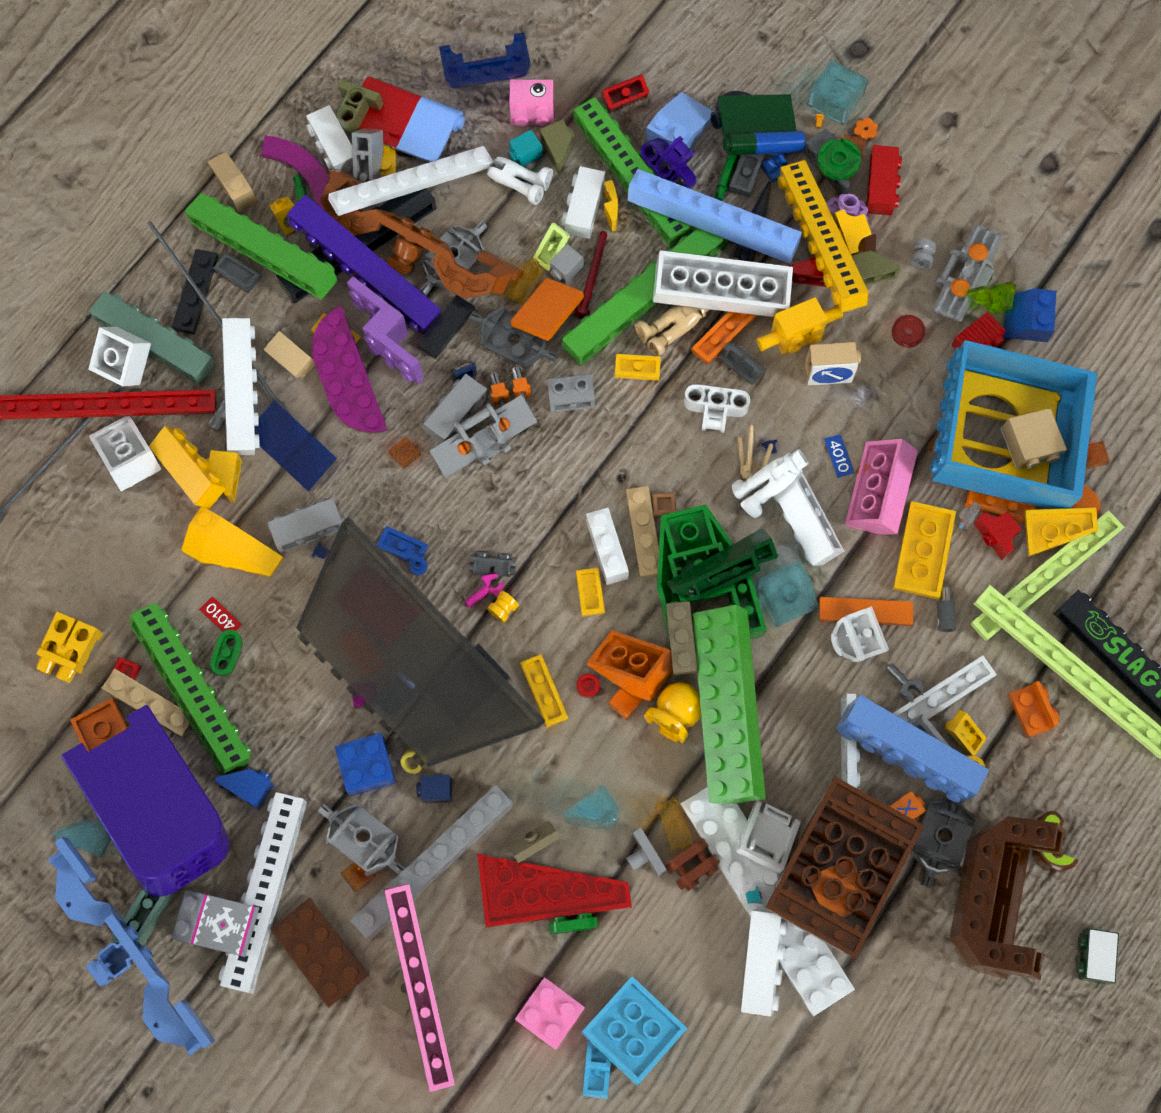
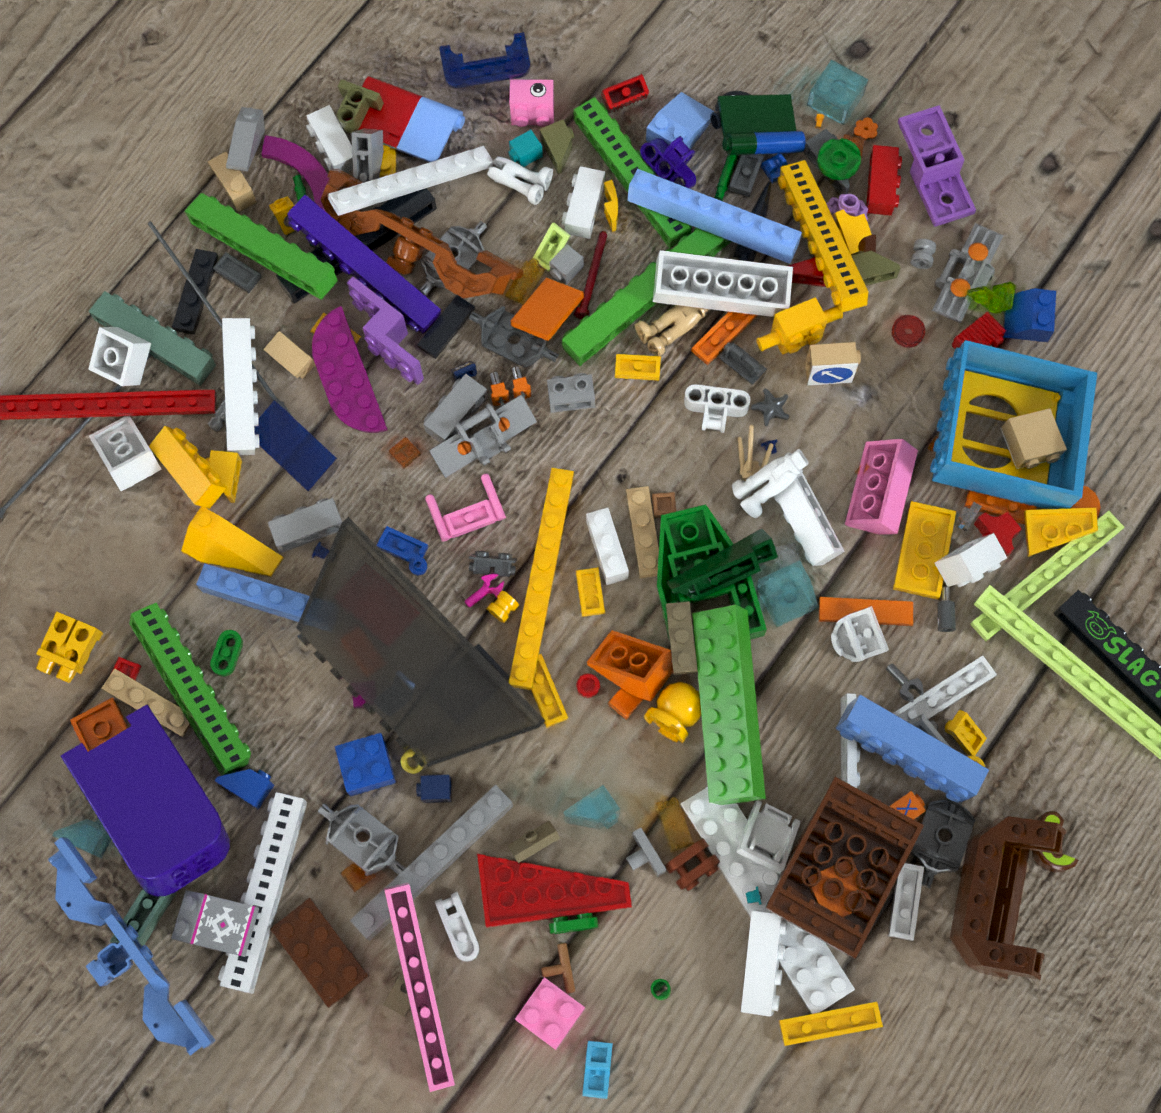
(219, 615): red sticker -> none
(245, 139): none -> light grey slope
(252, 592): none -> medium blue brick
(458, 928): none -> white plate
(470, 517): none -> bright pink plate
(541, 579): none -> yellow plate
(563, 968): none -> medium nougat piece
(634, 1030): medium azure plate -> none
(657, 986): none -> green hinge
(771, 407): none -> dark grey animal
(830, 1023): none -> yellow plate
(839, 456): blue sticker -> none
(906, 902): none -> white plate
(936, 165): none -> medium lavender bracket
(971, 561): none -> white brick
(1034, 709): orange bracket -> none
(1097, 455): clear orange plate -> none
(1098, 956): white brick -> none

